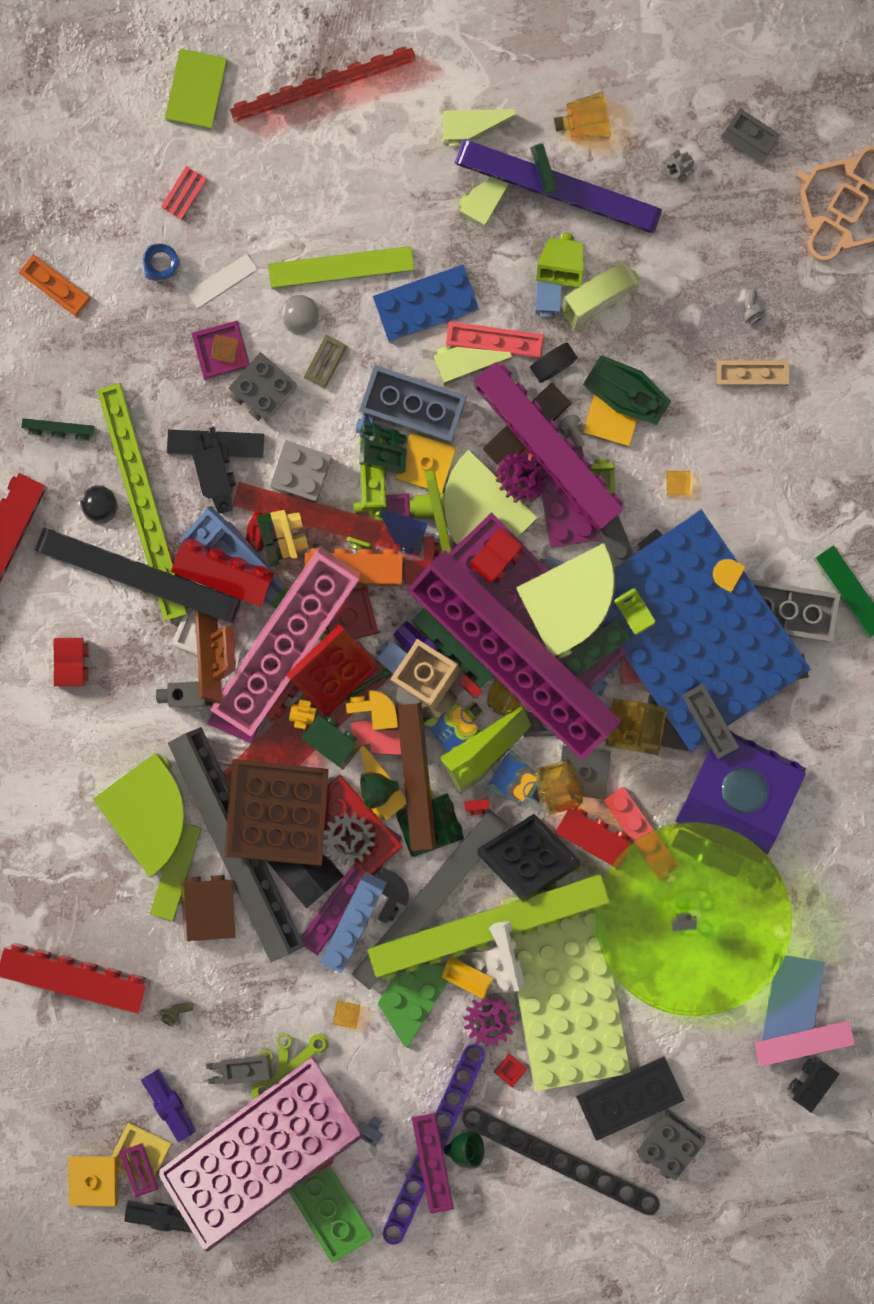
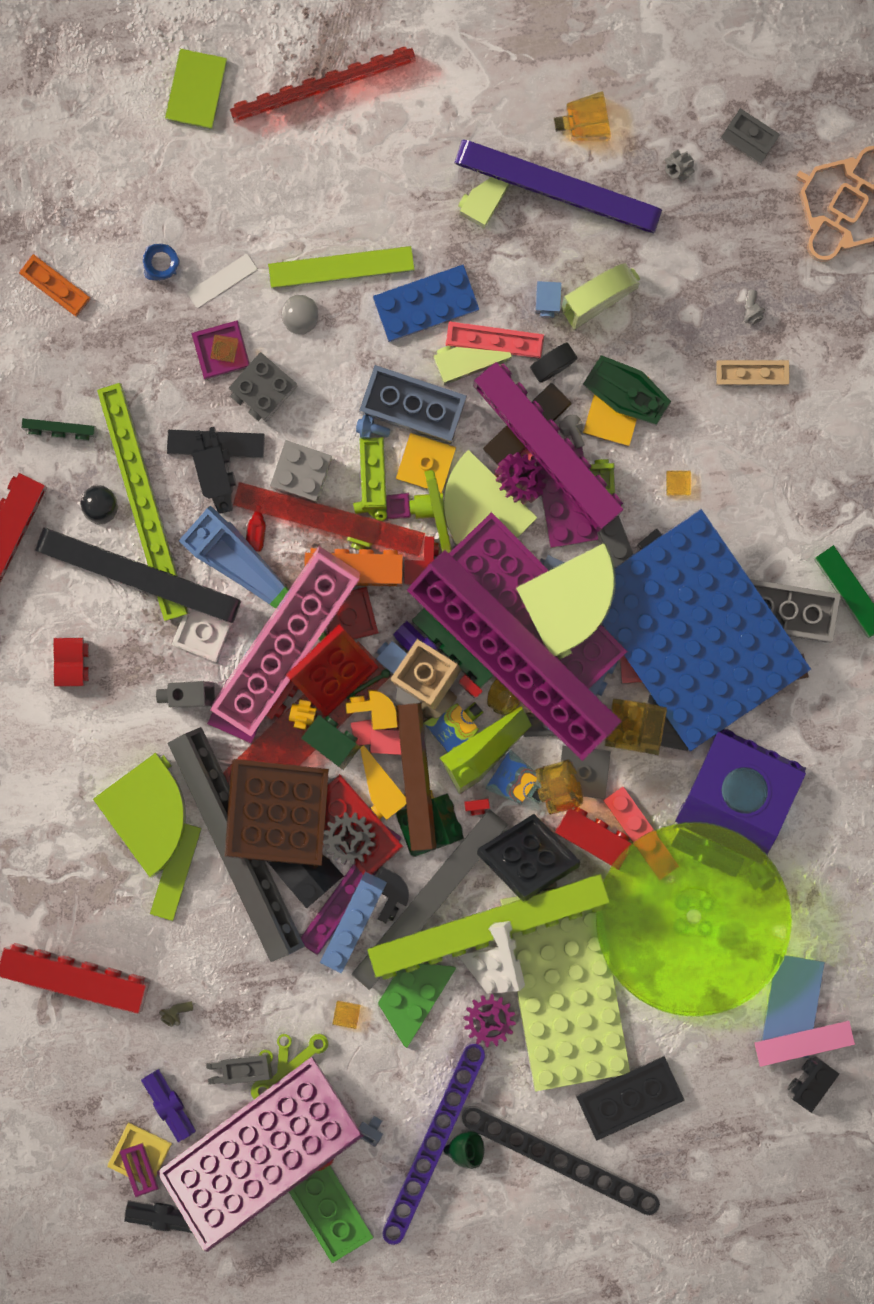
(93, 1181): yellow plate -> none
(194, 175): coral tile -> none
(207, 908): reddish brown brick -> none
(214, 655): dark orange bracket -> none
(222, 572): red brick -> none
(277, 536): light yellow hips -> none
(335, 343): olive tile -> none
(376, 789): dark green helmet -> none
(381, 455): dark green plate -> none
(404, 531): clear blue slope -> none
(432, 1163): magenta tile -> none
(467, 977): yellow tile -> none
(472, 124): yellowish green slope -> none
(496, 555): red brick -> none
(510, 1070): red tile -> none
(543, 168): dark green tile -> none
(561, 261): lime torso -> none
(595, 648): dark green plate -> none
(635, 611): lime bracket -> none
(670, 1145): dark grey brick -> none
(684, 921): dark grey plate -> none
(710, 721): dark grey plate -> none
(727, 573): yellow piece -> none

